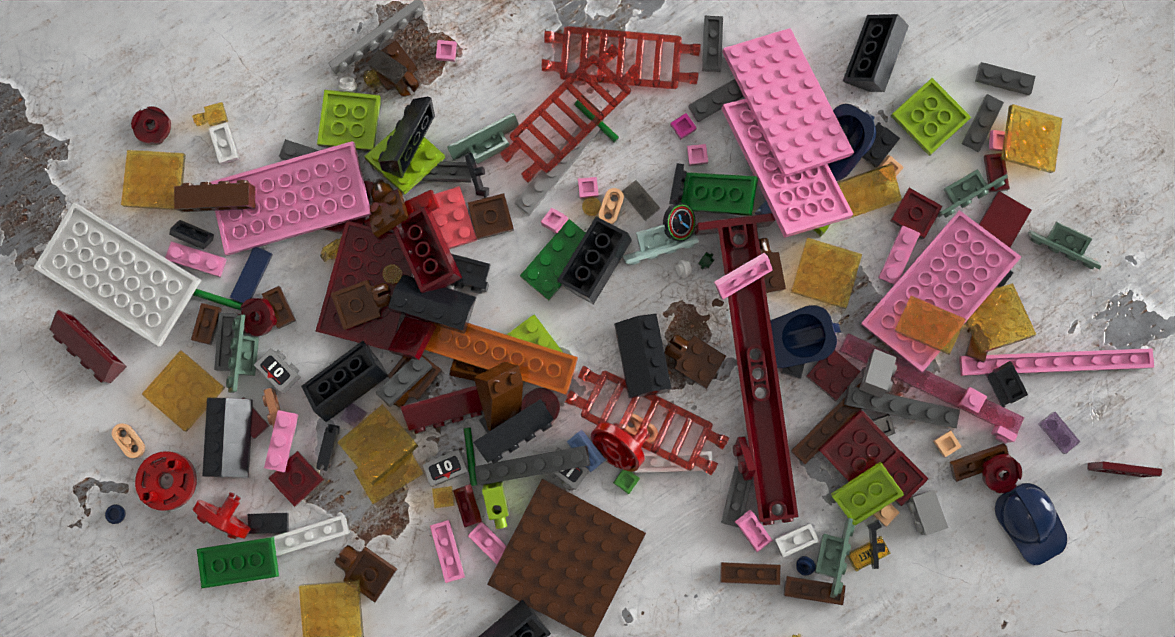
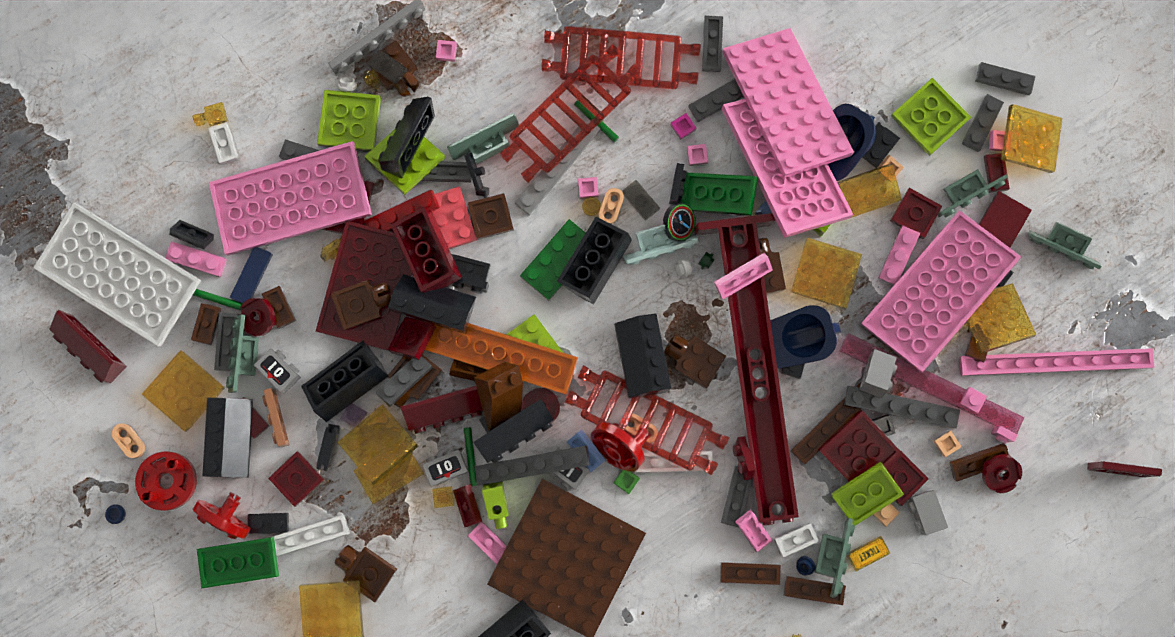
(152, 178): clear yellow plate -> none
(158, 133): dark red plate -> none
(214, 196): reddish brown brick -> none
(281, 441): bright pink plate -> none
(387, 208): reddish brown plate -> none
(392, 273): clear yellow plate -> none
(447, 551): bright pink plate -> none
(554, 220): bright pink plate -> none
(833, 375): dark red plate -> none
(874, 546): black piece -> none
(876, 52): black slope -> none
(930, 325): clear yellow plate -> none
(1006, 384): black plate -> none
(1031, 523): dark blue piece -> none
(1059, 432): clear purple plate -> none

